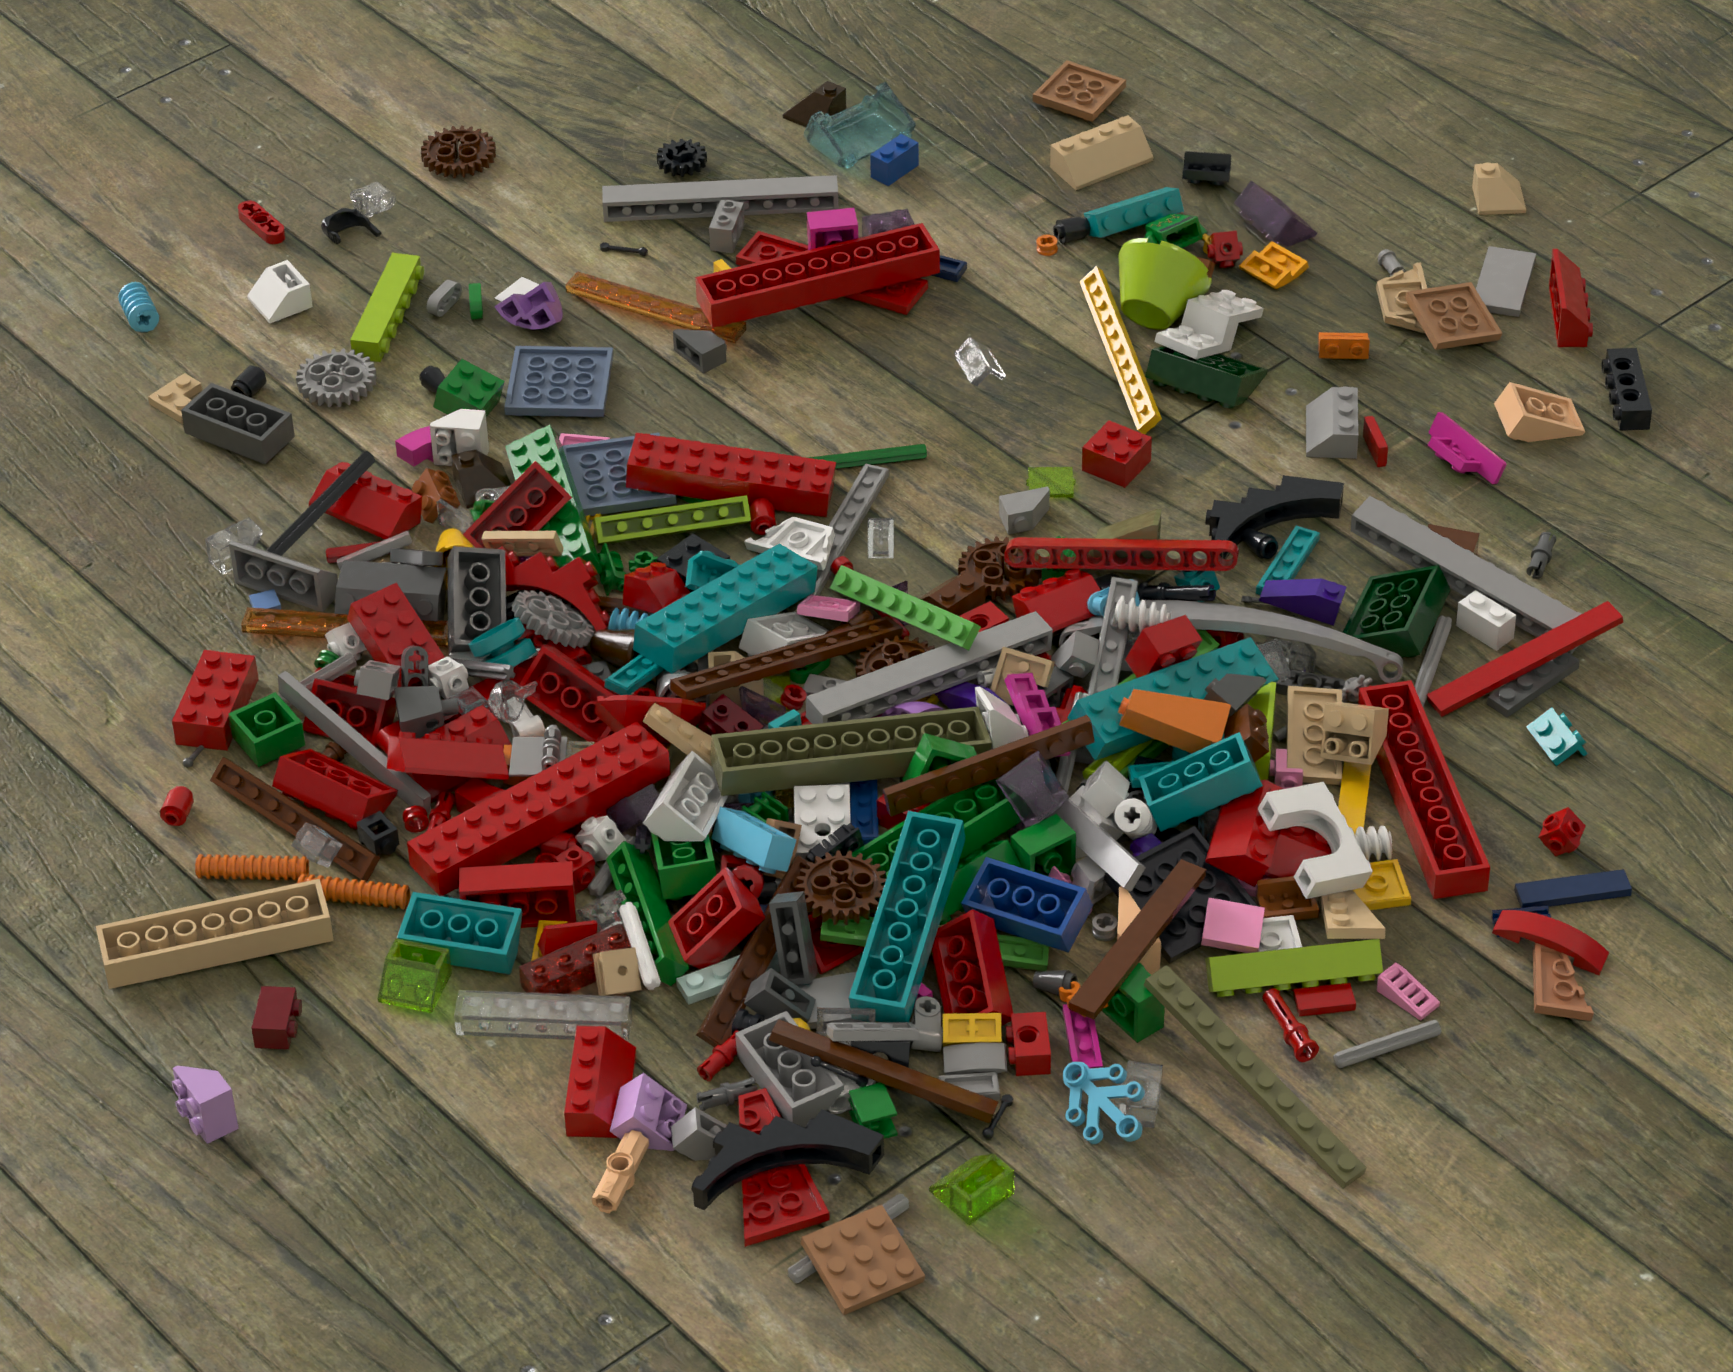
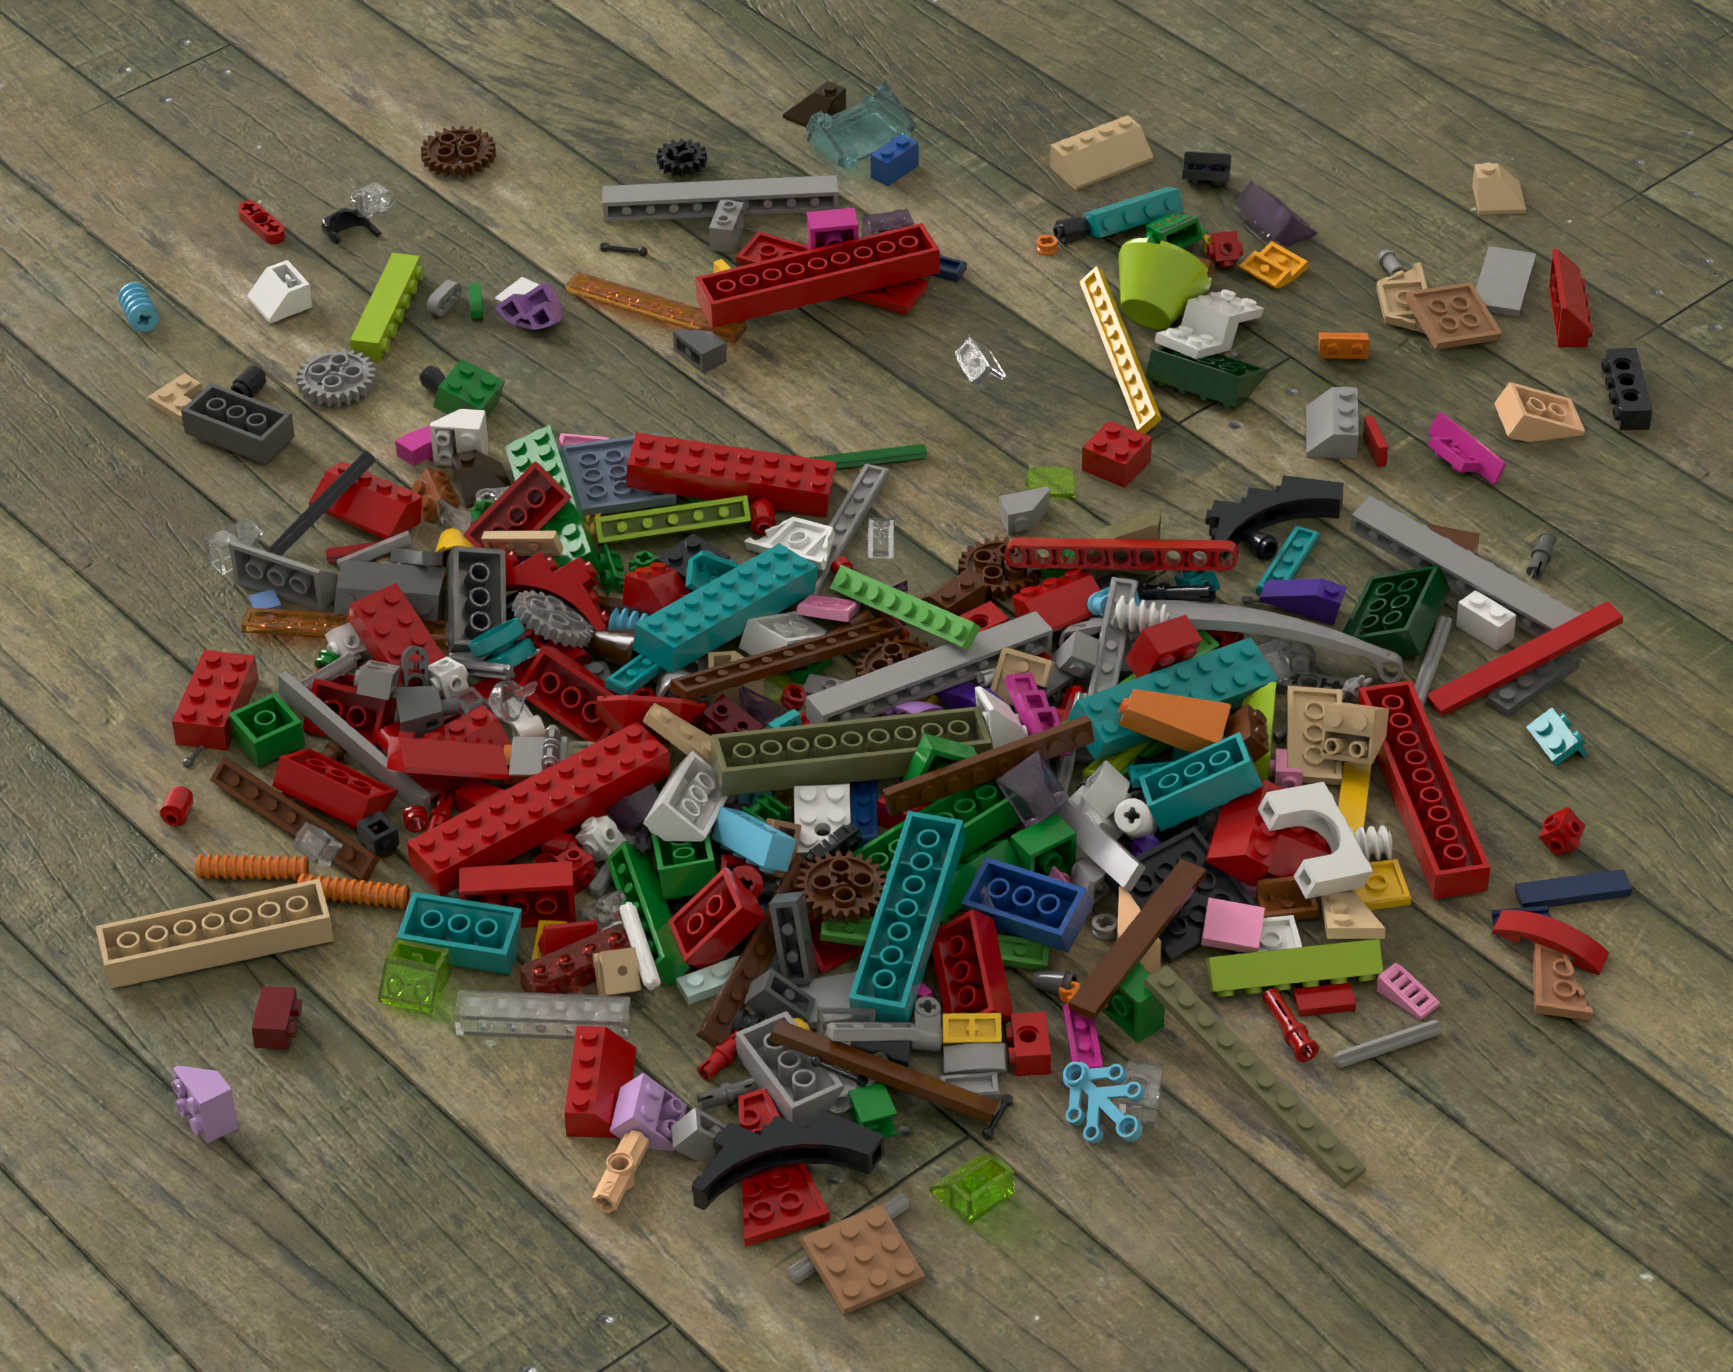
(559, 381): sand blue plate -> none
(1079, 90): medium nougat plate -> none
(1234, 690): dark grey slope -> none

